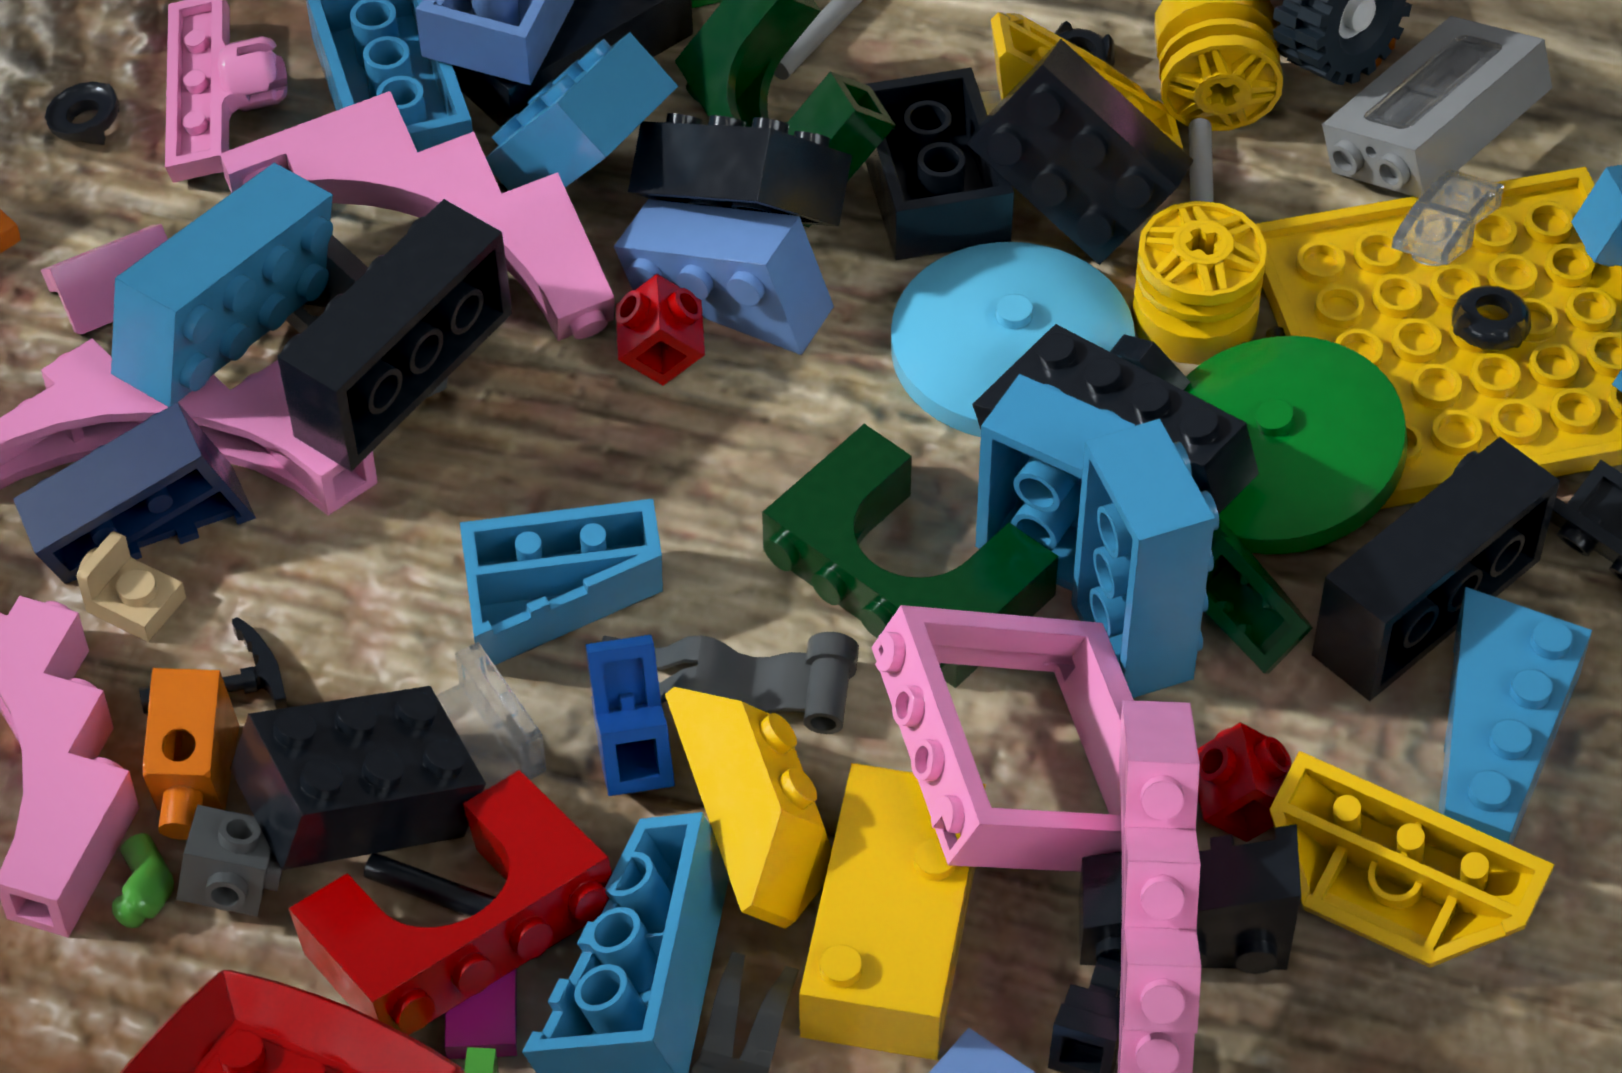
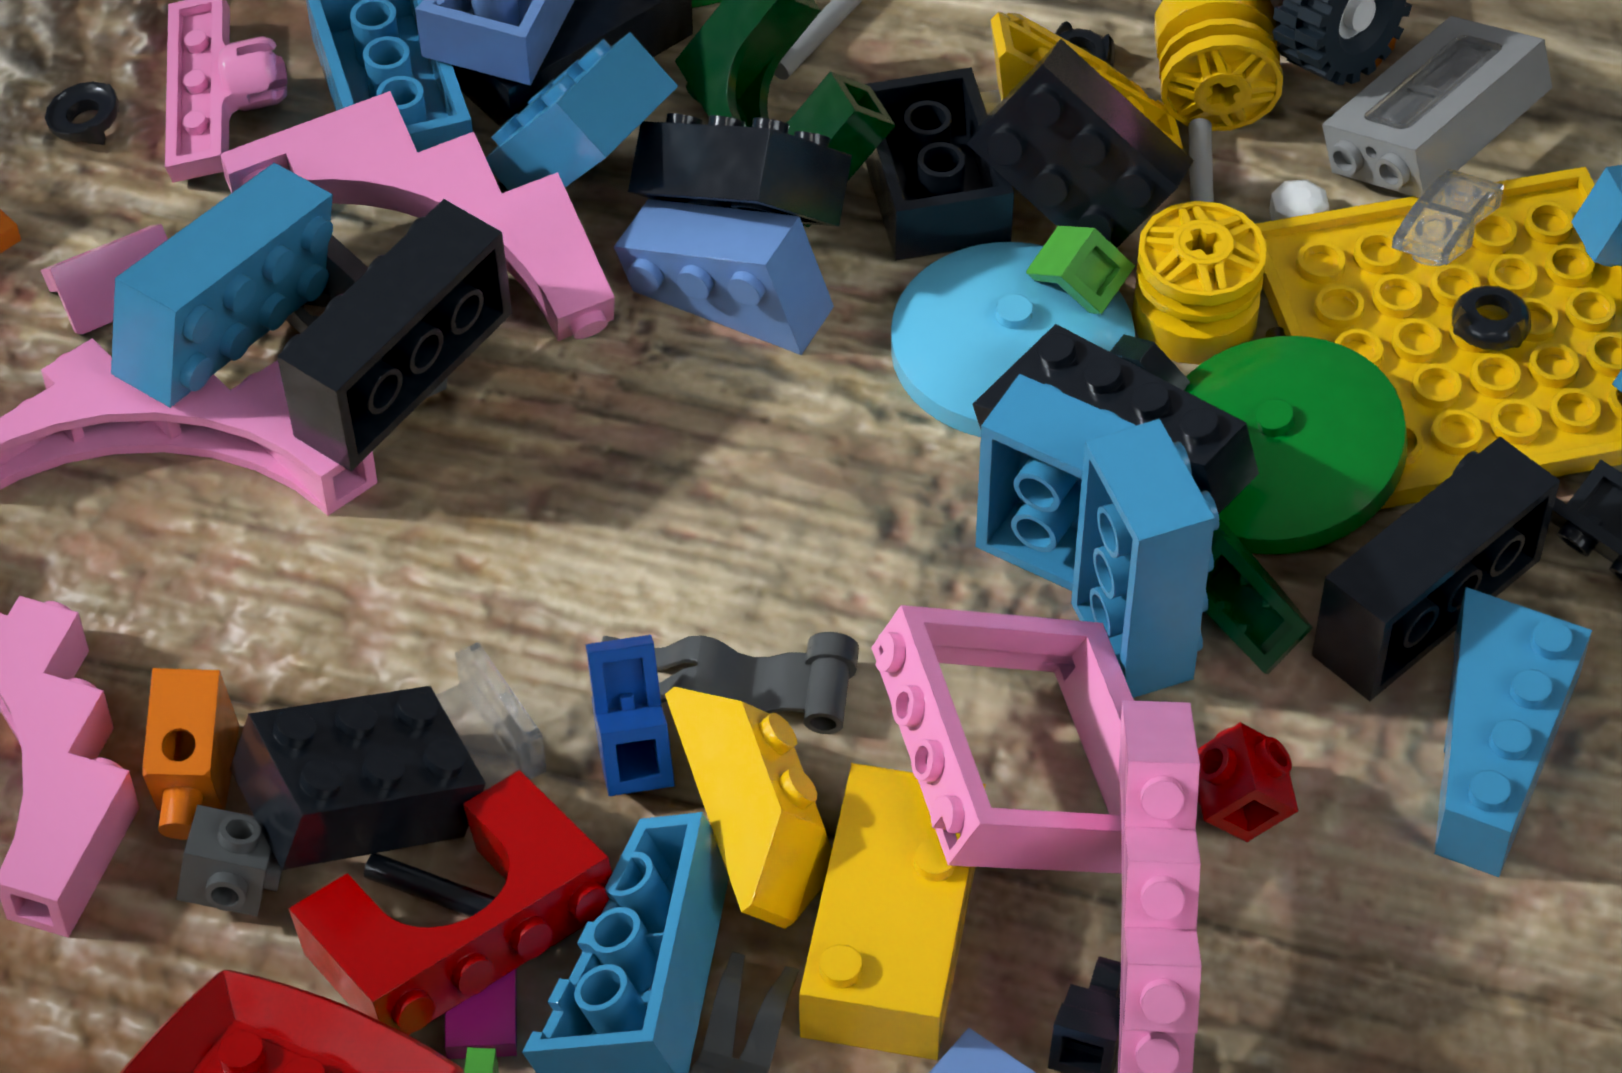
(127, 590): tan bracket -> none
(143, 484): dark blue wedge -> none
(148, 885): bright green arm -> none
(262, 676): black piece -> none
(557, 571): dark azure wedge -> none
(660, 329): red brick -> none
(847, 494): dark green arch -> none
(1082, 266): none -> bright green panel
(1243, 904): black wedge -> none
(1297, 199): none -> white tile
(1402, 868): yellow wedge -> none

